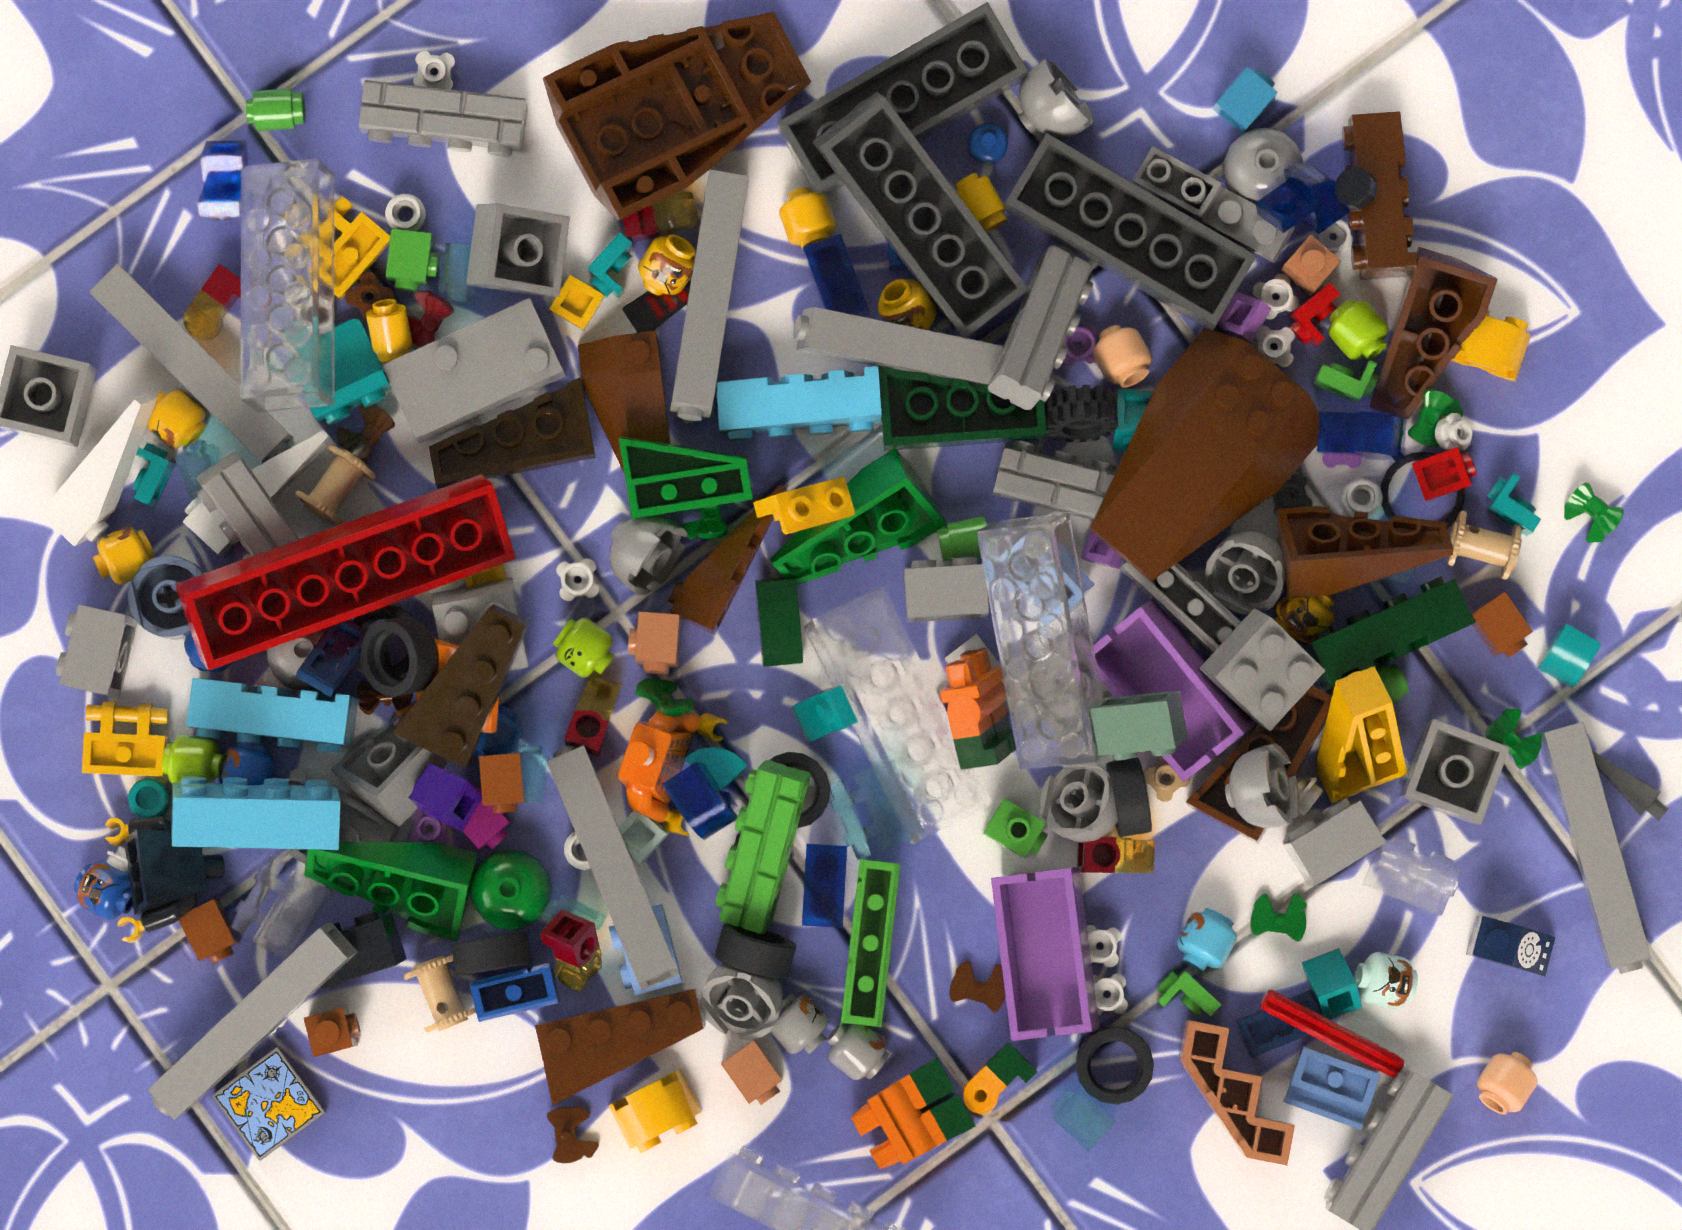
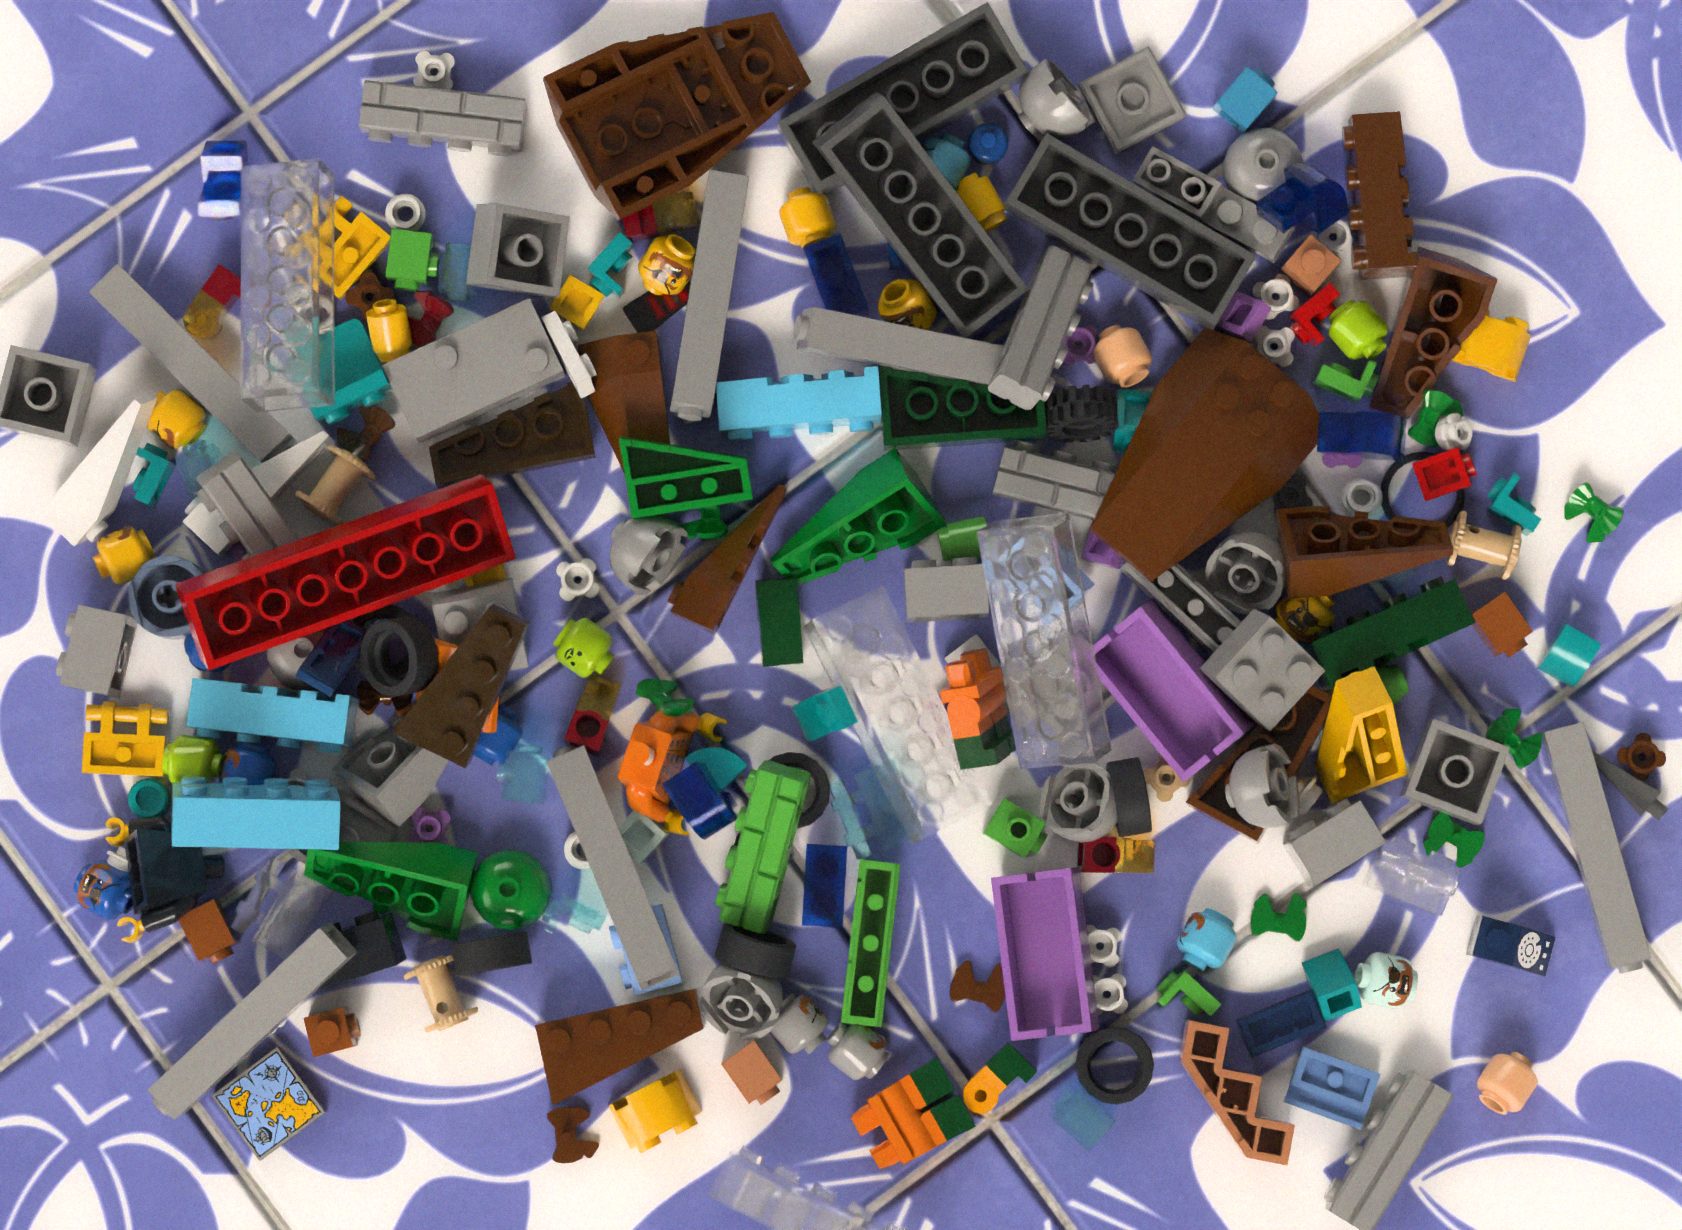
(276, 109): bright green brick -> none
(445, 797): dark purple brick -> none
(487, 828): magenta brick -> none
(502, 781): dark orange brick -> none
(514, 992): blue brick -> none
(563, 339): none -> white plate
(574, 949): dark red leg -> none
(656, 642): nougat brick -> none
(808, 505): yellow bracket -> none
(948, 157): none -> medium azure head
(1132, 100): none -> light grey tile
(1139, 724): sand green brick -> none
(1332, 1033): red axle -> none
(1356, 187): black tile -> none
(1444, 830): none -> green piece
(1653, 757): none -> reddish brown plate

